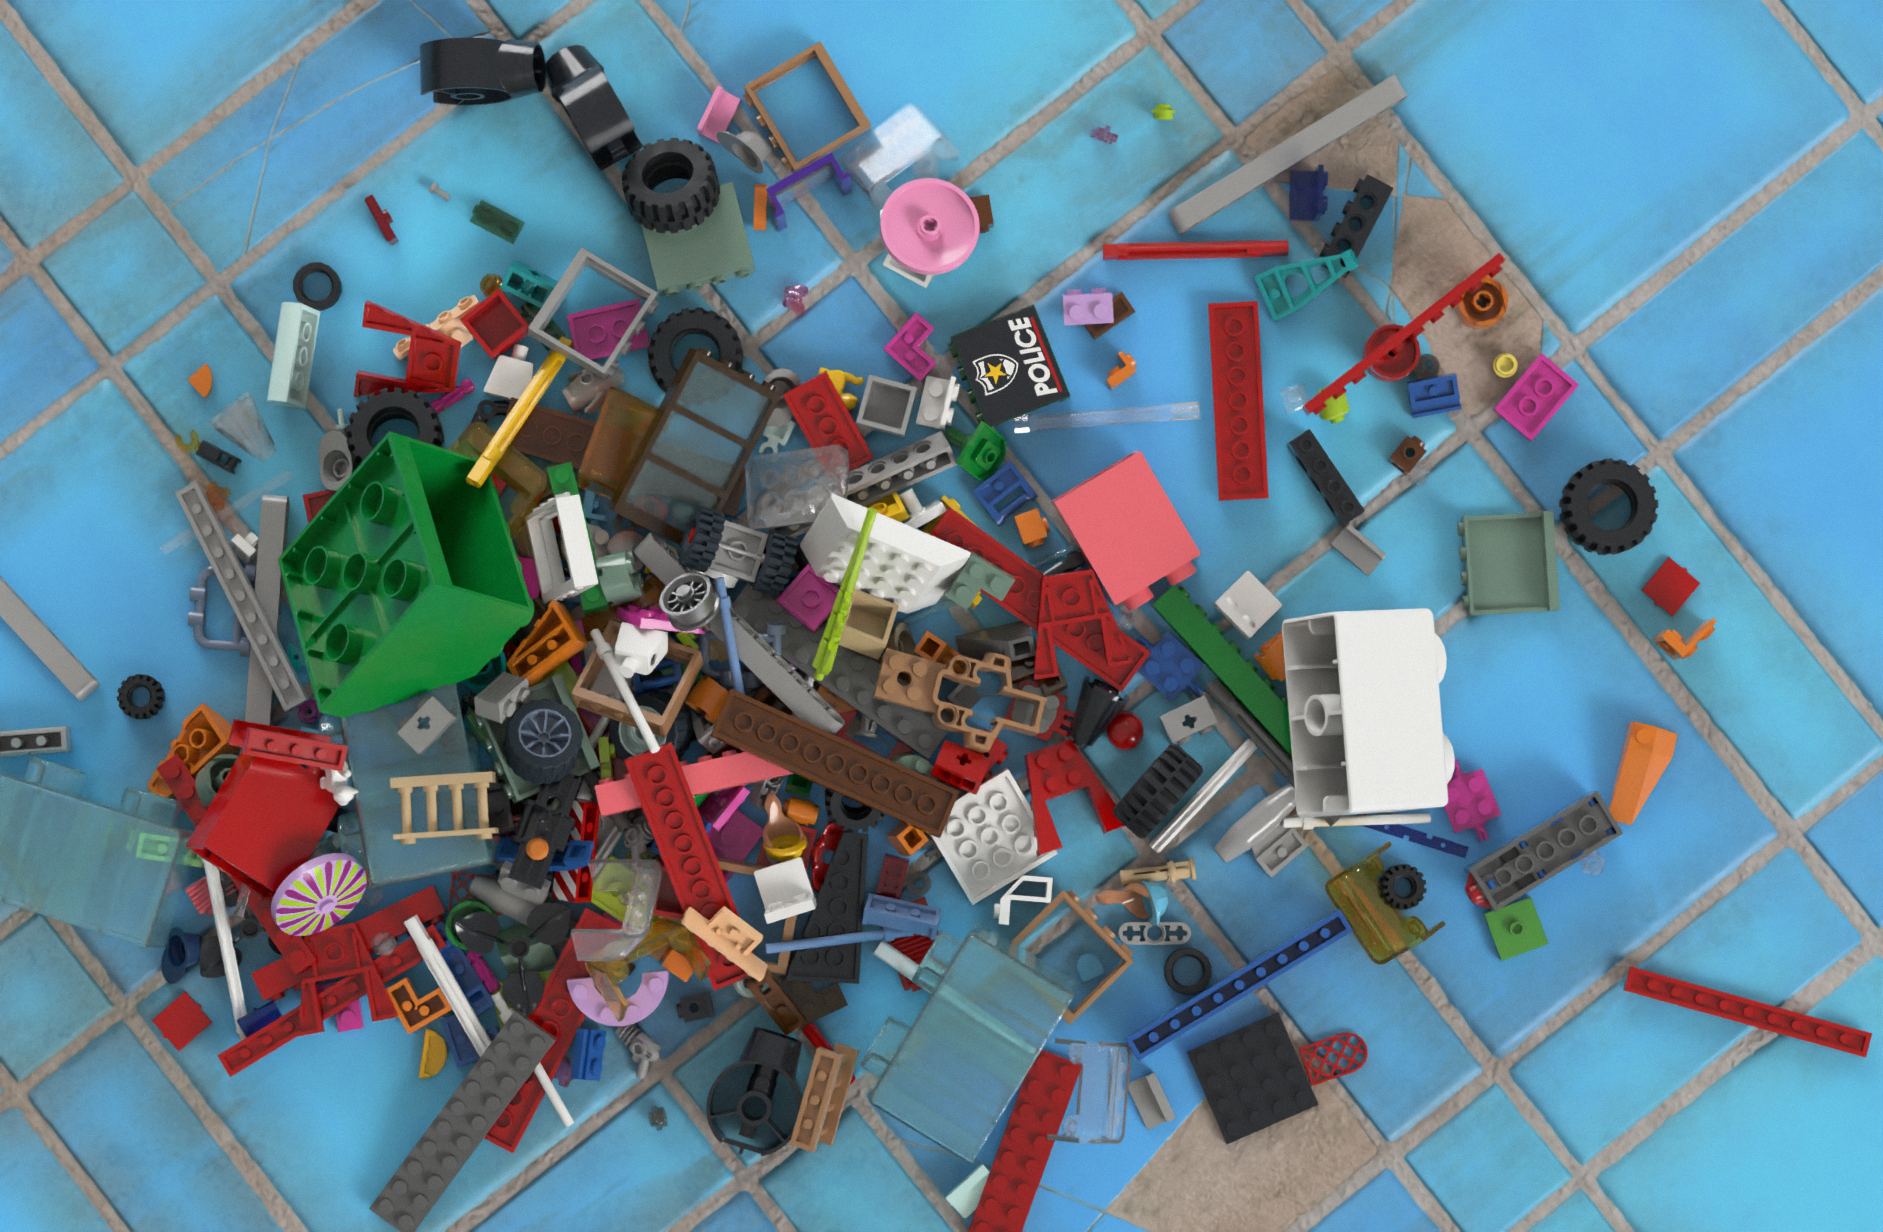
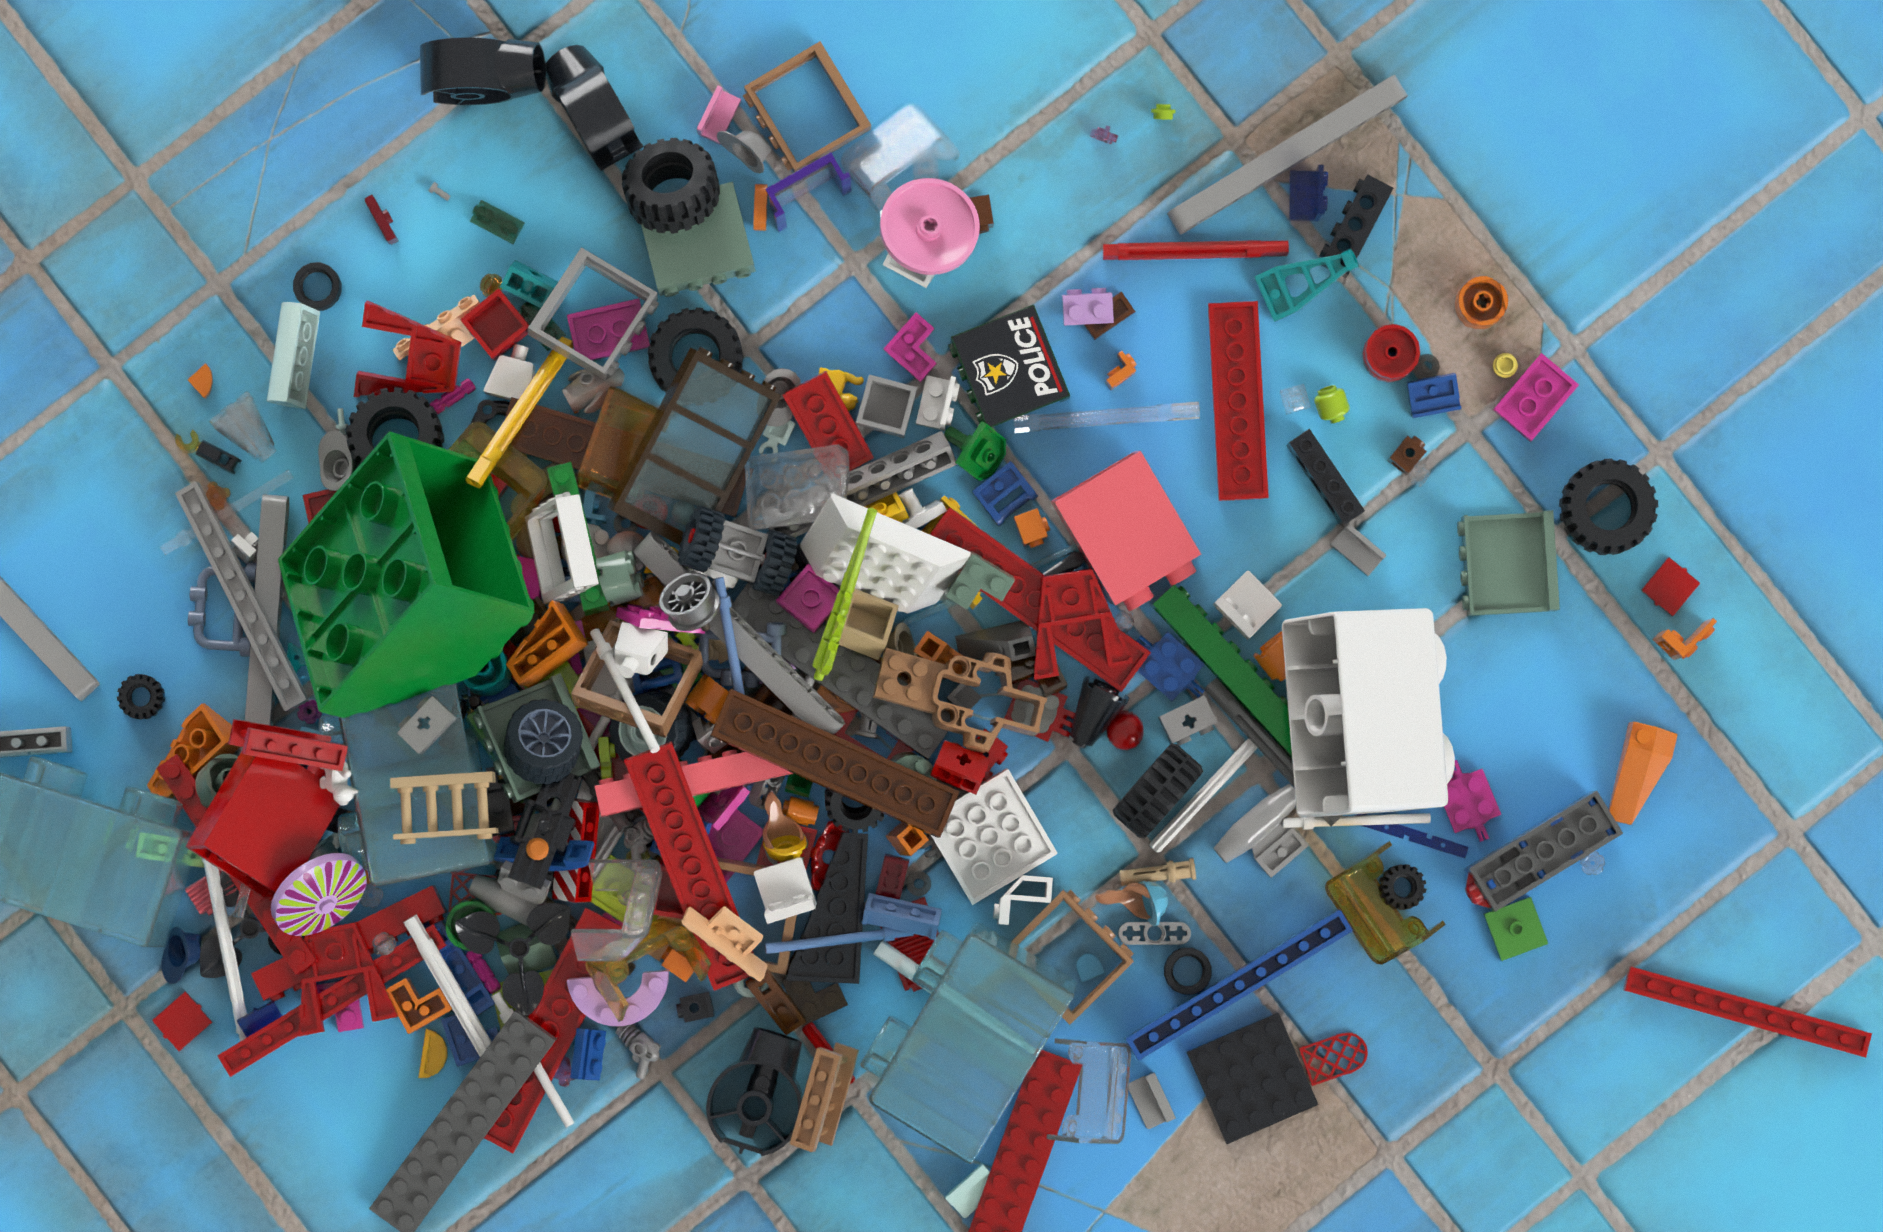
(502, 697): light grey brick -> none
(657, 1117): clear smoke plate -> none
(794, 298): clear pink piece -> none
(1058, 772): red wing -> none
(1412, 329): red plate -> none

